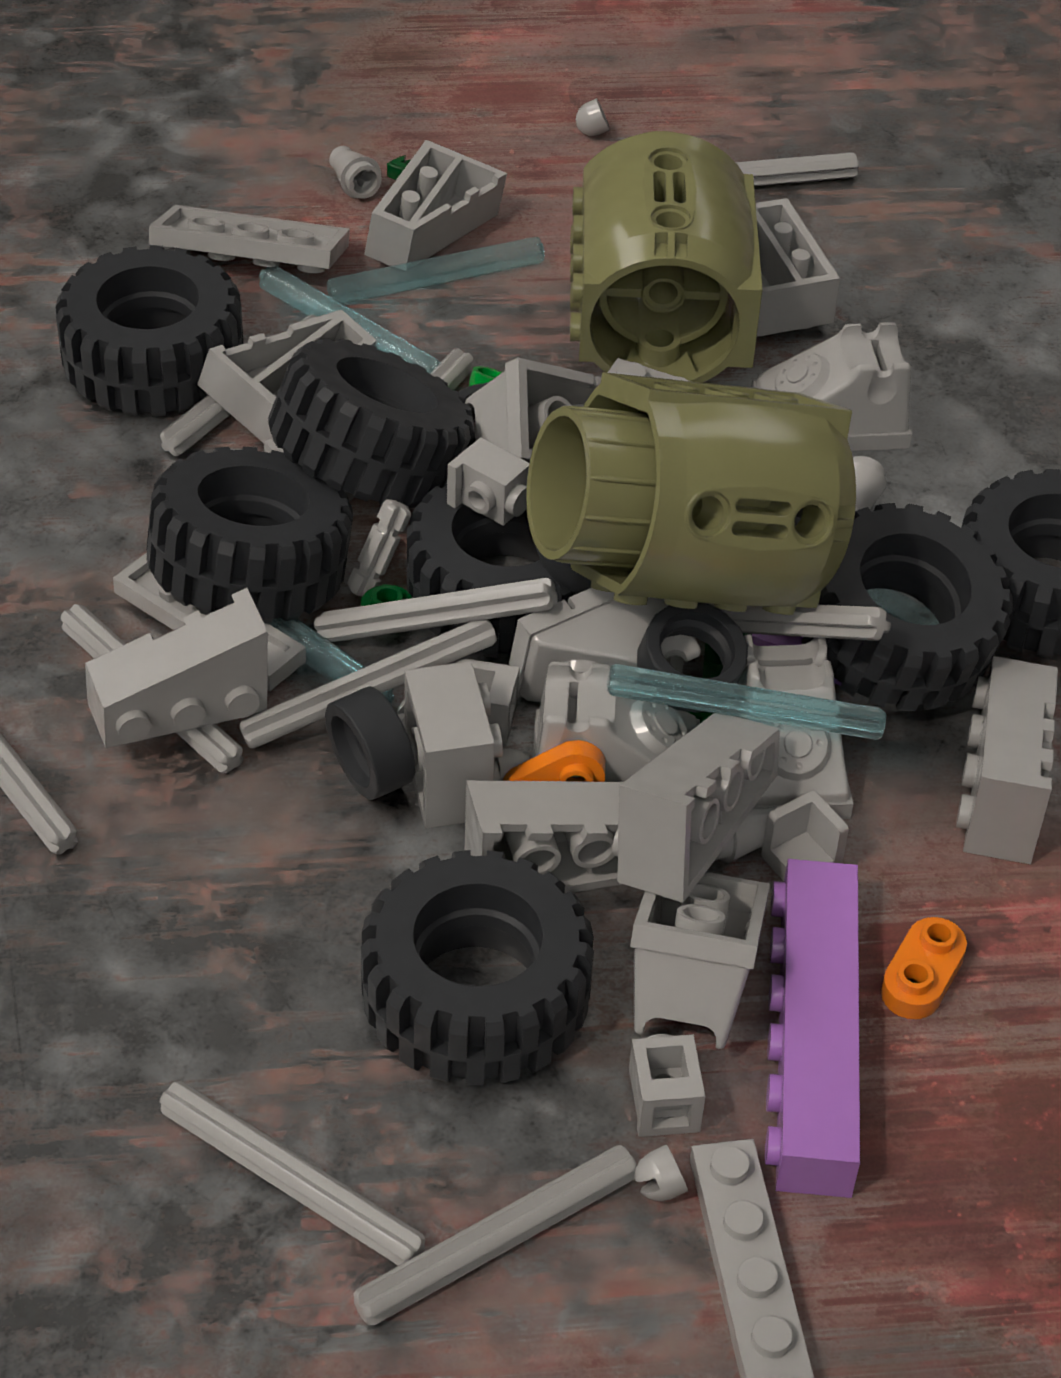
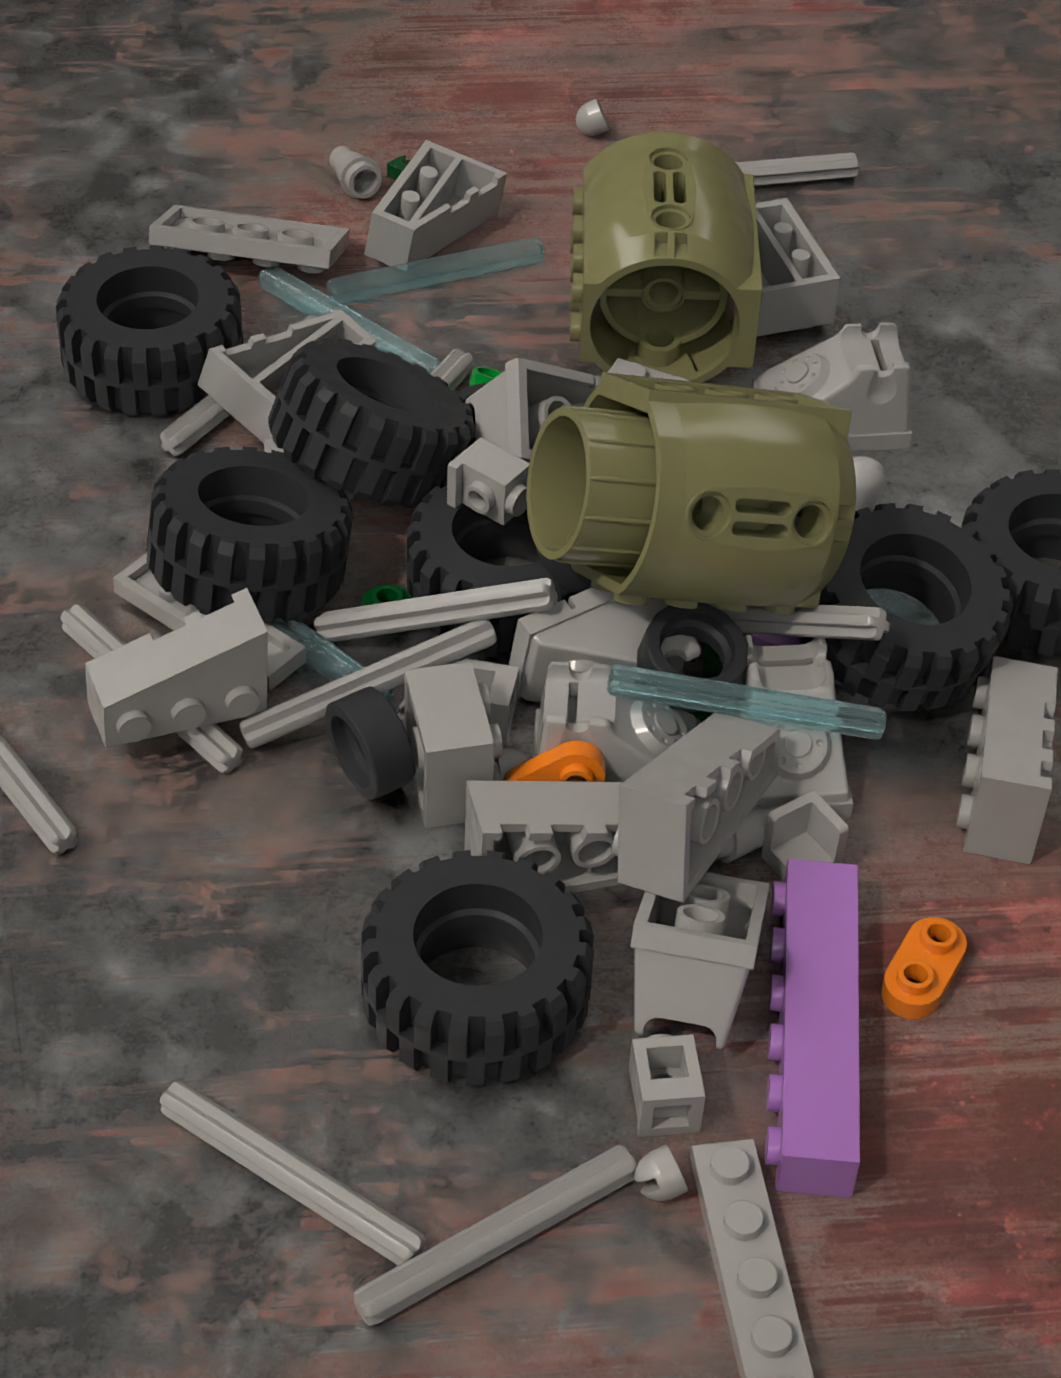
(379, 547): light grey axle -> none

